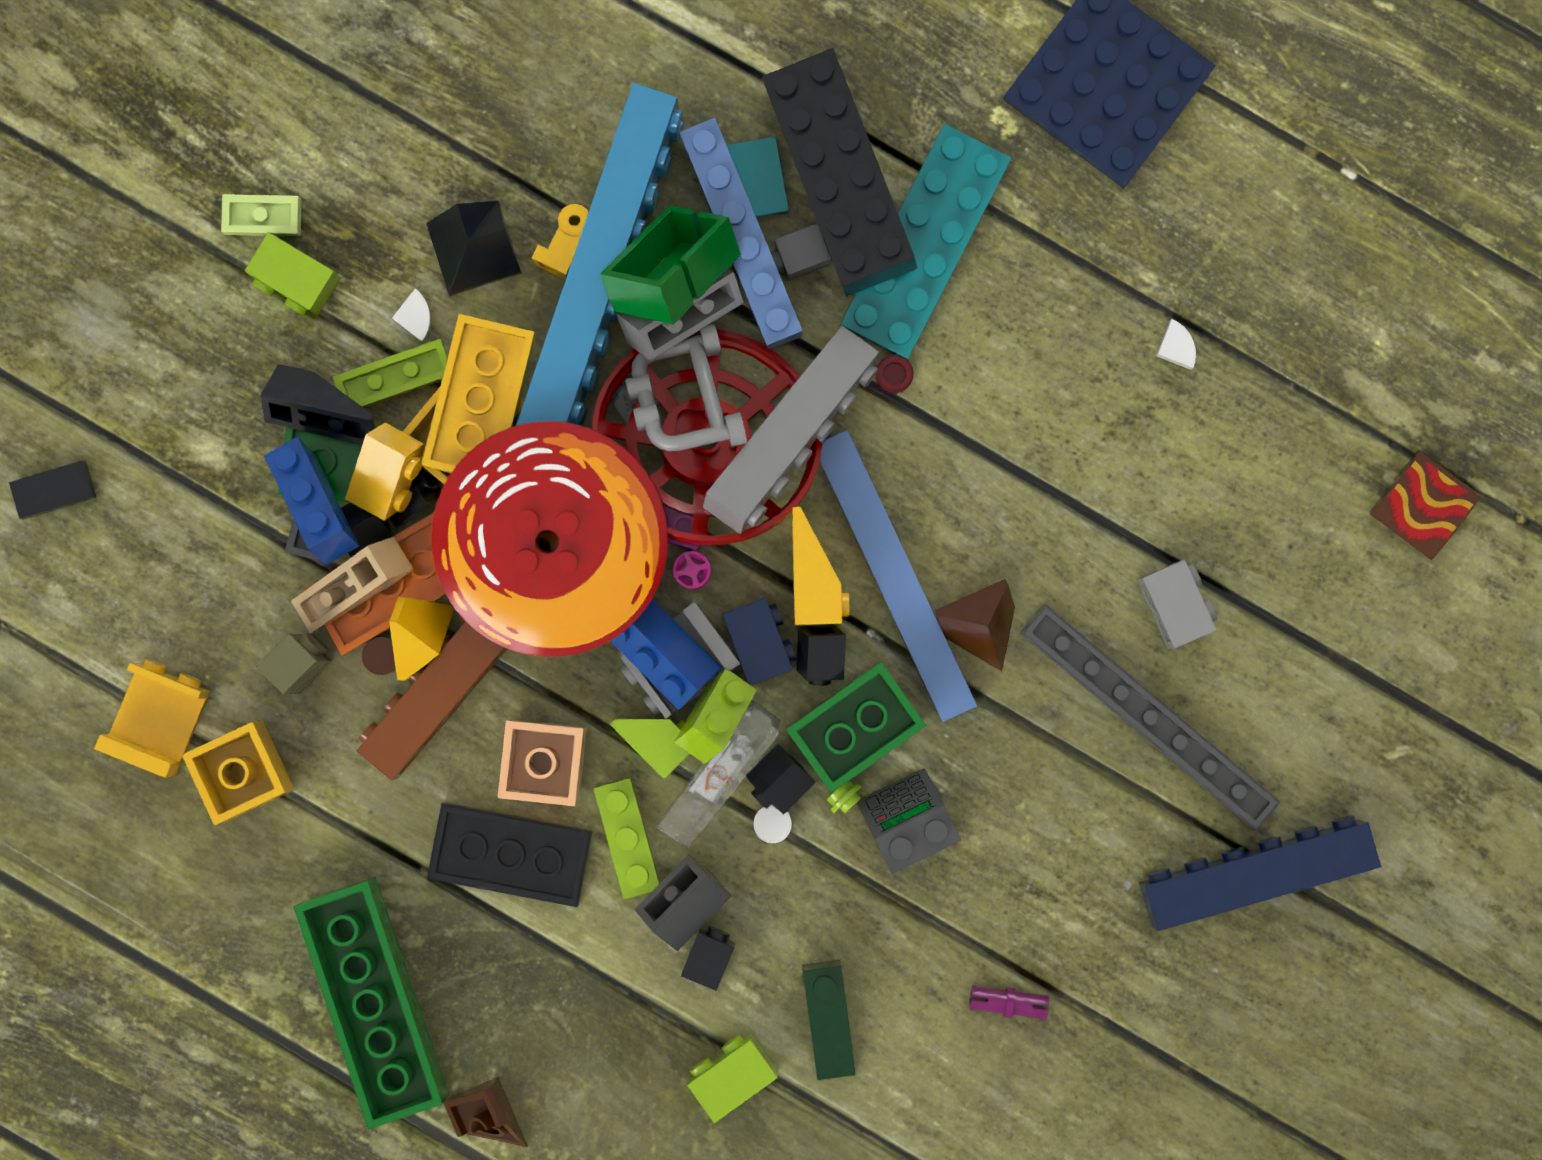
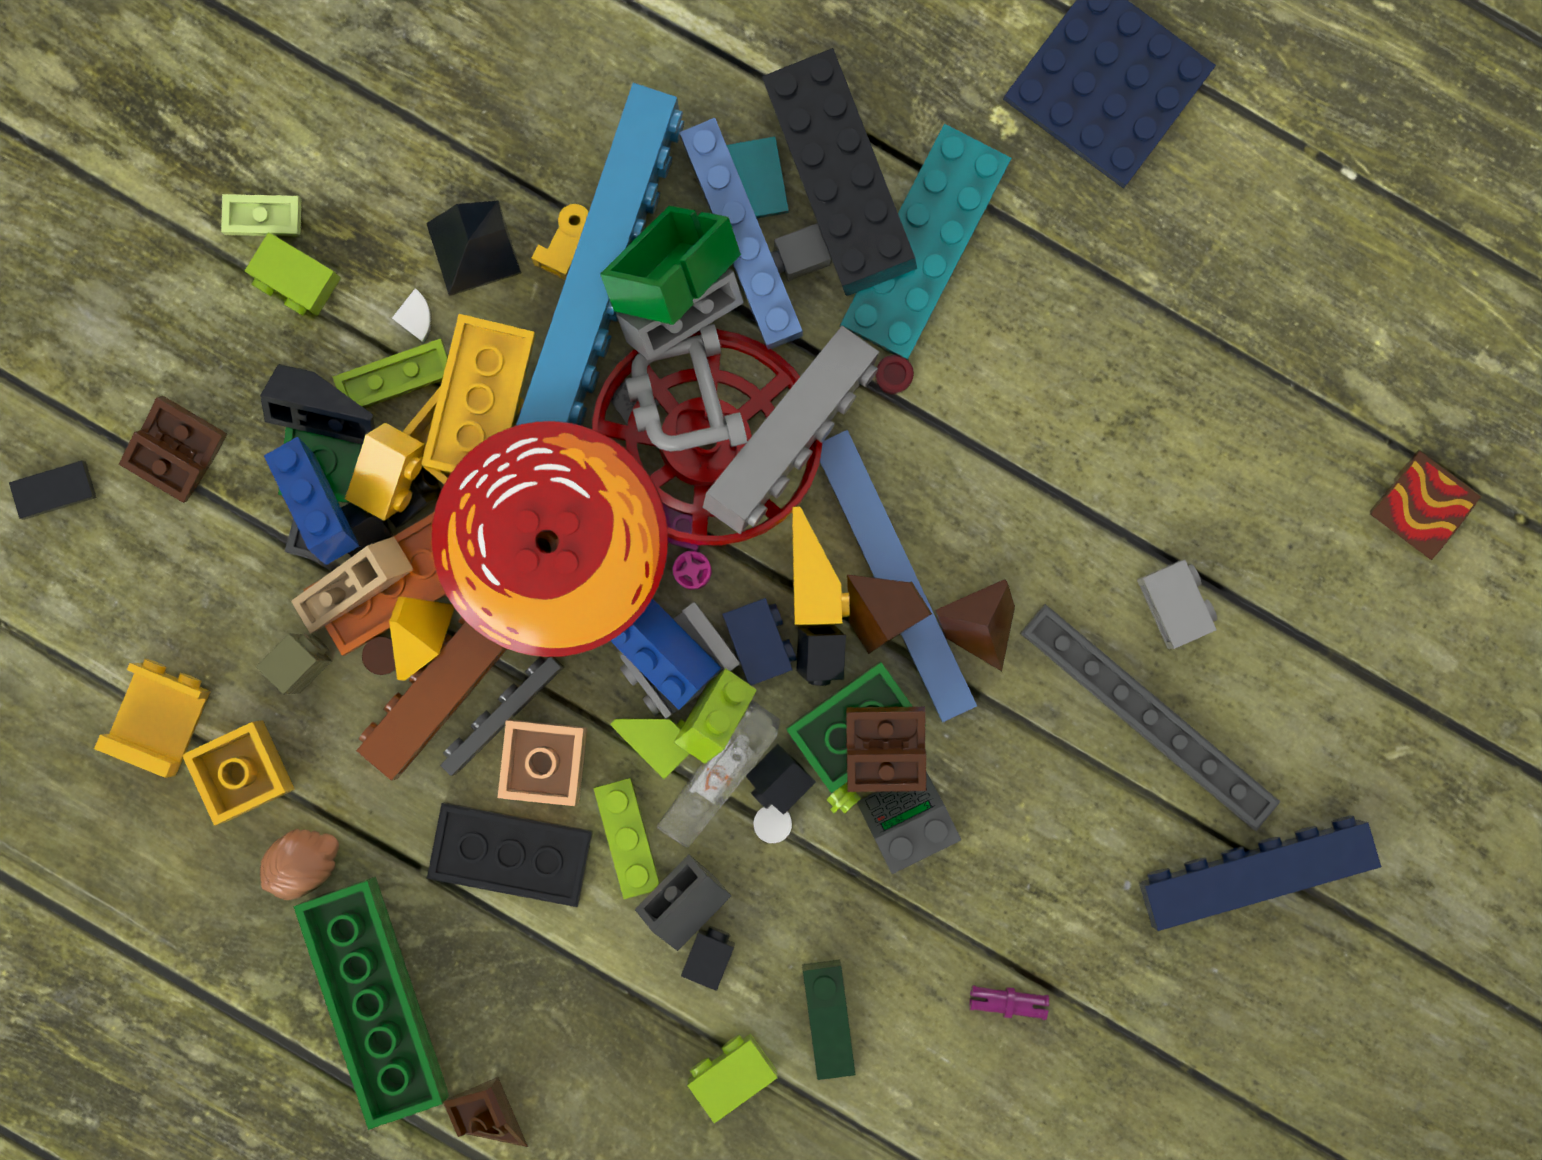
(173, 449): none -> reddish brown slope
(298, 863): none -> nougat hair
(489, 725): none -> dark grey plate
(883, 609): none -> reddish brown slope
(886, 749): none -> reddish brown slope
(1177, 346): white tile -> none

